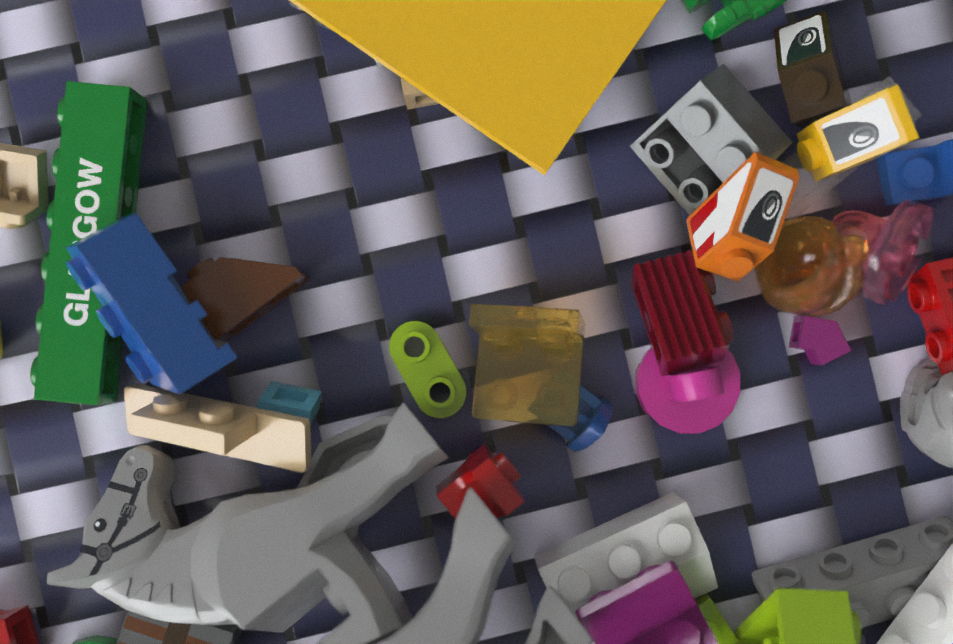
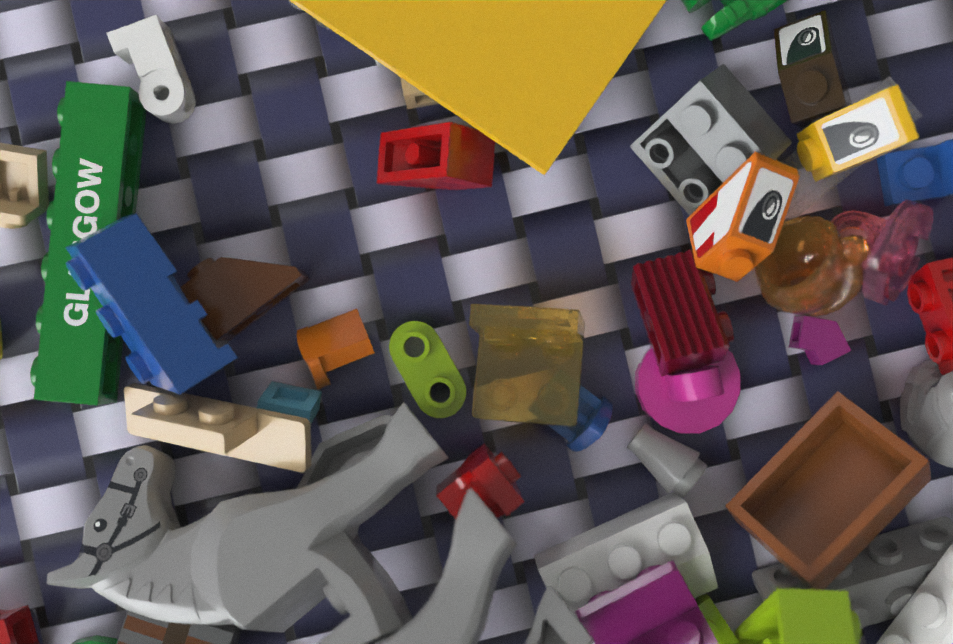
(163, 78): none -> white leg
(333, 345): none -> orange tile
(436, 157): none -> red slope
(668, 460): none -> light grey cone
(829, 491): none -> dark orange piece

